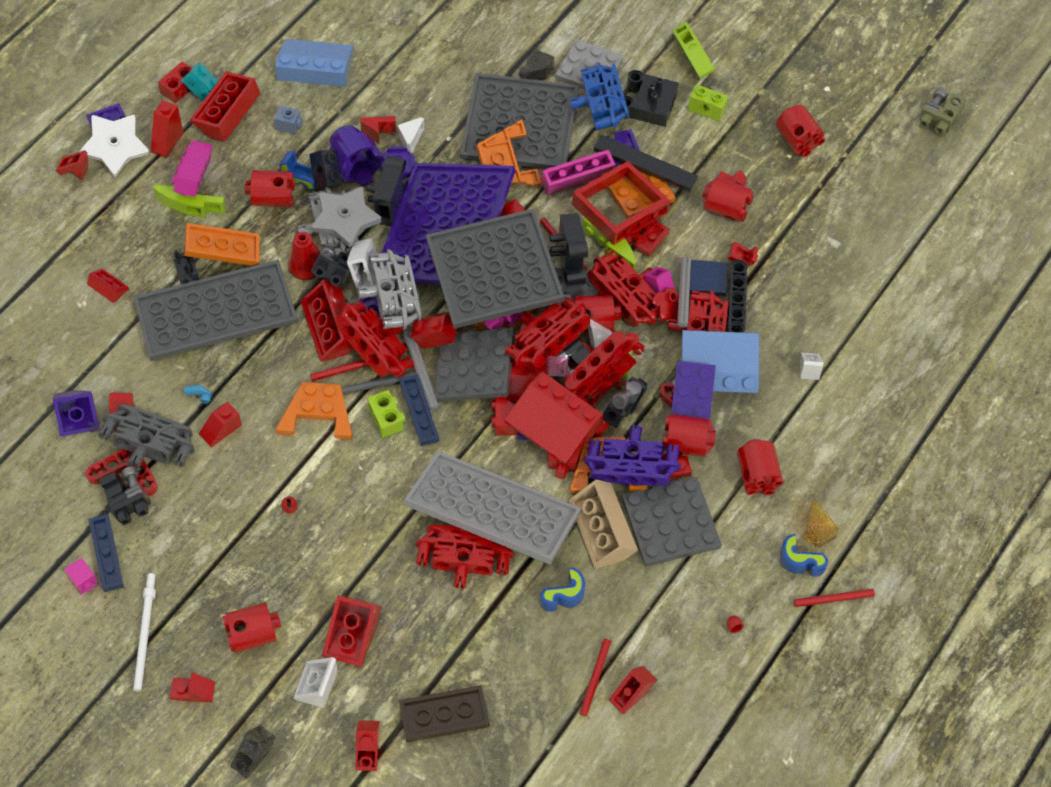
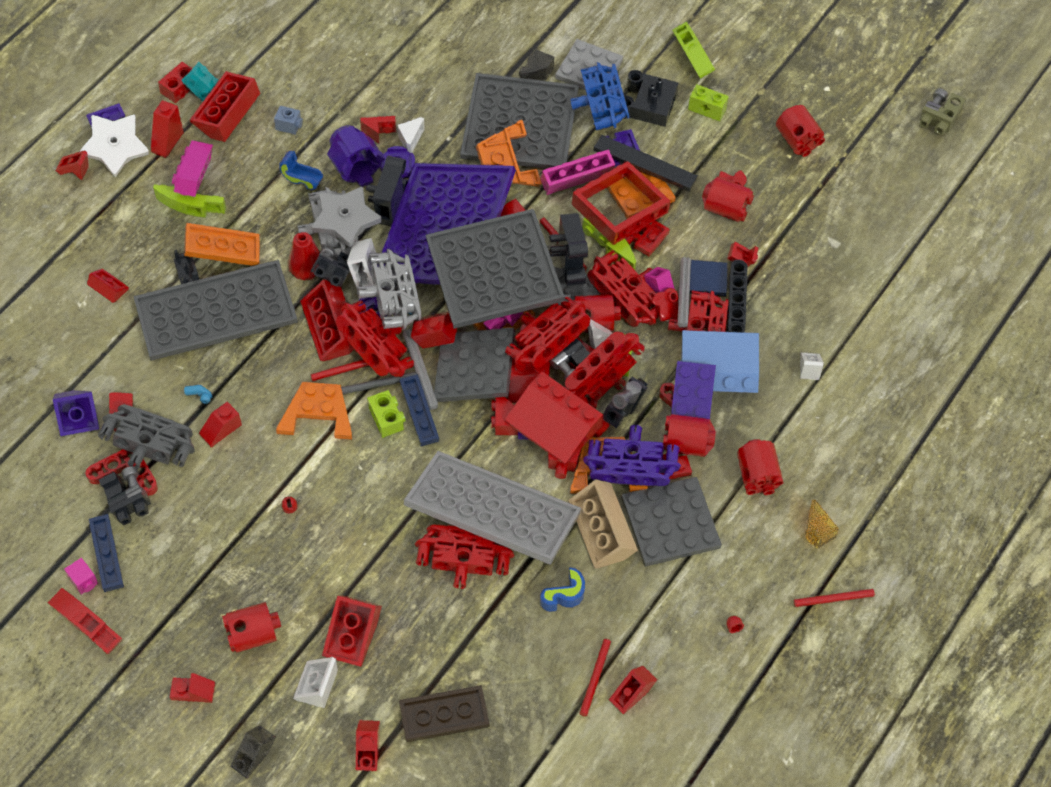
(85, 620): none -> red slope
(148, 595): white bar -> none
(271, 188): red cylinder -> none
(314, 62): medium blue slope -> none
(325, 169): black brick -> none
(557, 366): clear pink plate -> none
(801, 561): blue animal -> none

